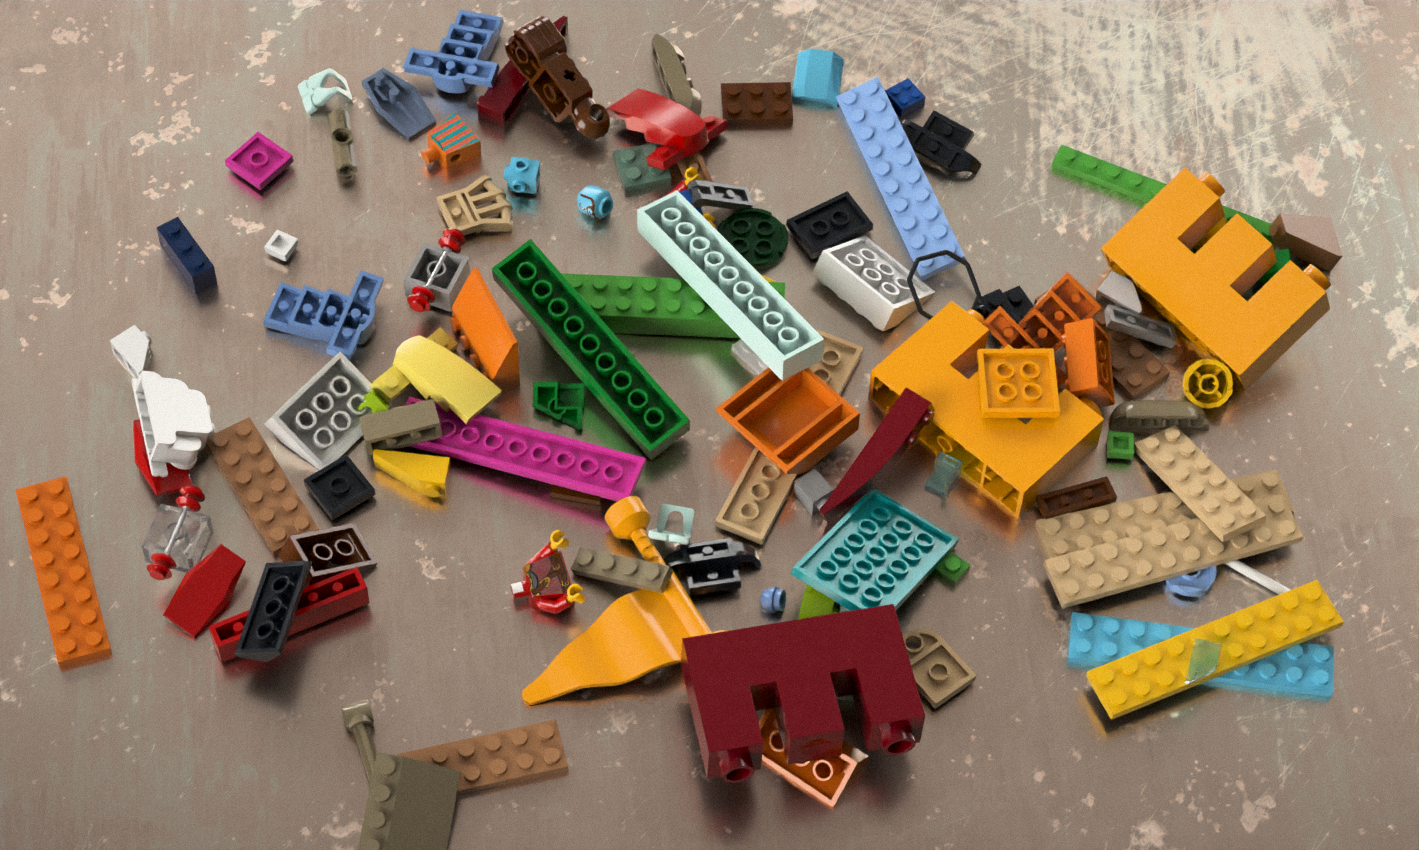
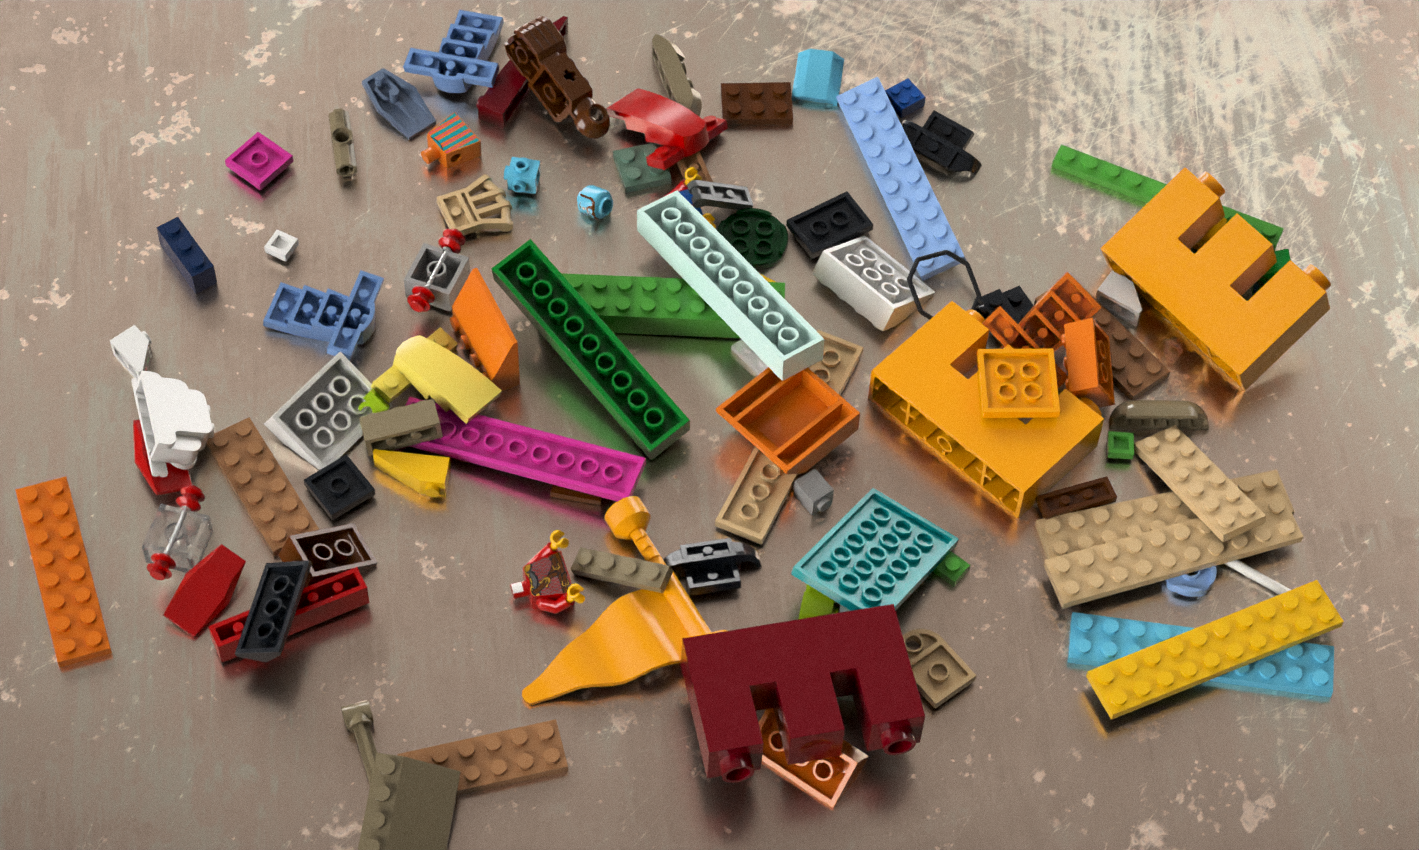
(316, 95): light aqua piece -> none
(561, 401): green slope -> none
(661, 534): light aqua piece -> none
(773, 599): medium blue plate -> none
(883, 450): dark red slope -> none
(945, 474): clear light blue panel -> none
(1140, 326): light grey plate -> none
(1202, 660): clear light blue slope -> none
(1212, 393): yellow cylinder -> none
(1307, 238): medium nougat slope -> none

